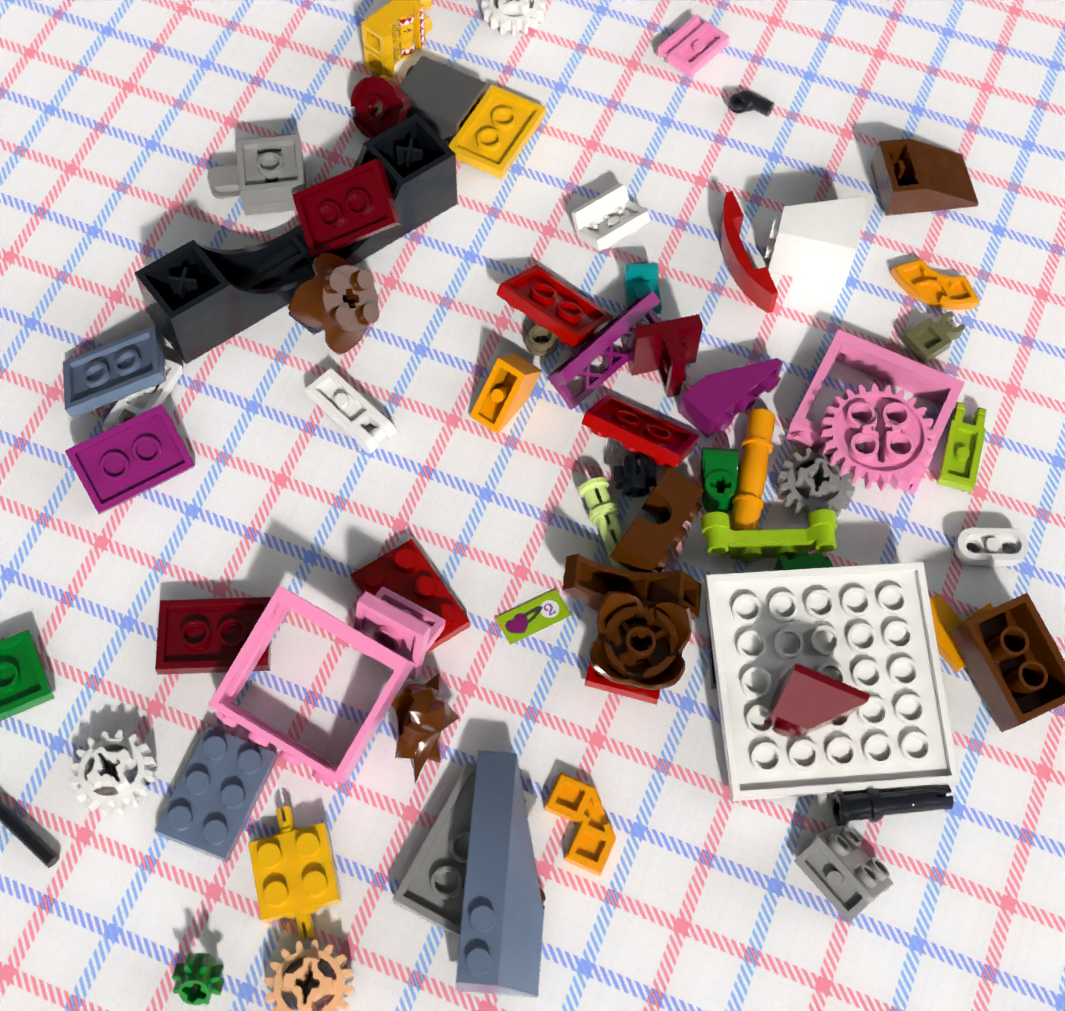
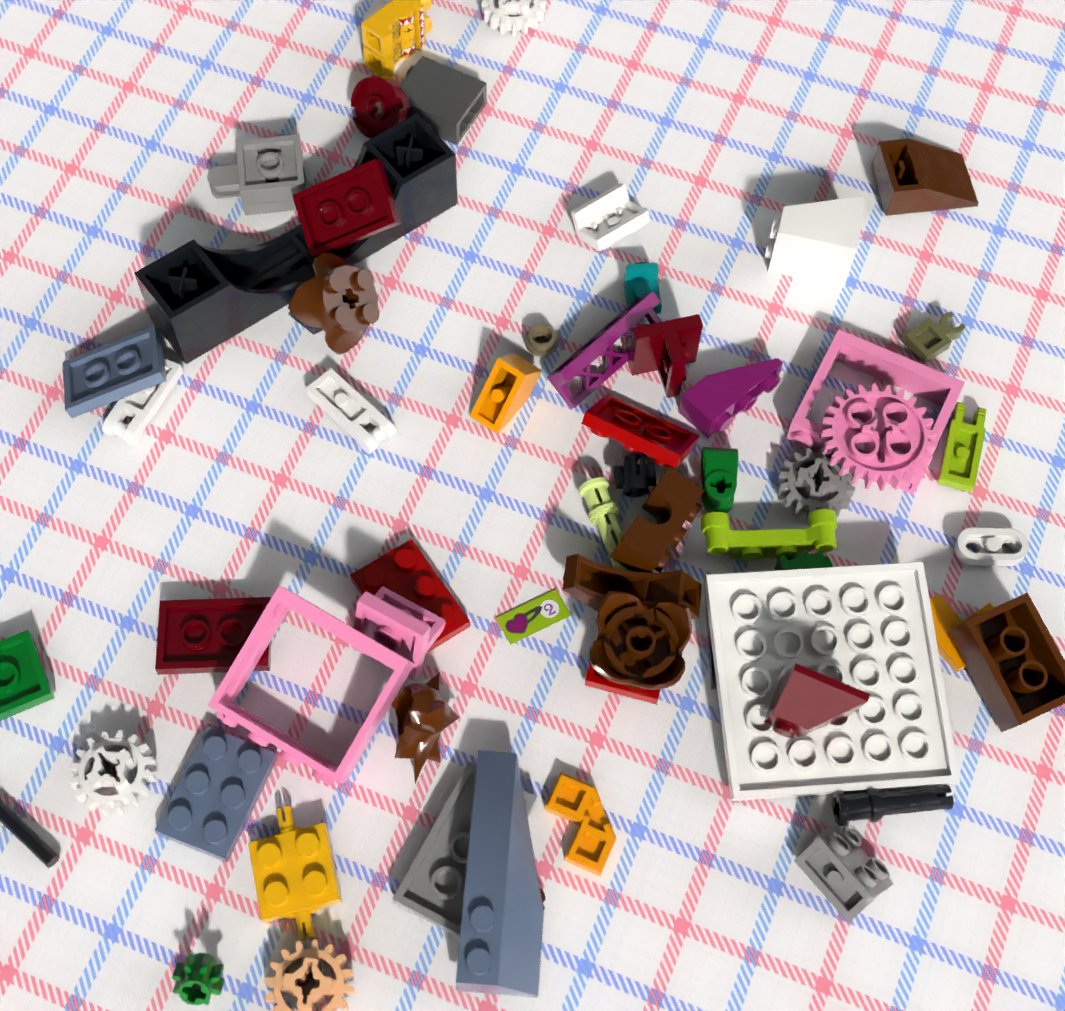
(130, 459): magenta plate -> none
(497, 131): yellow plate -> none
(554, 305): red plate -> none
(693, 45): bright pink plate -> none
(750, 101): black arm -> none
(753, 470): light orange piece -> none
(755, 283): red slope -> none
(935, 288): light orange tile -> none

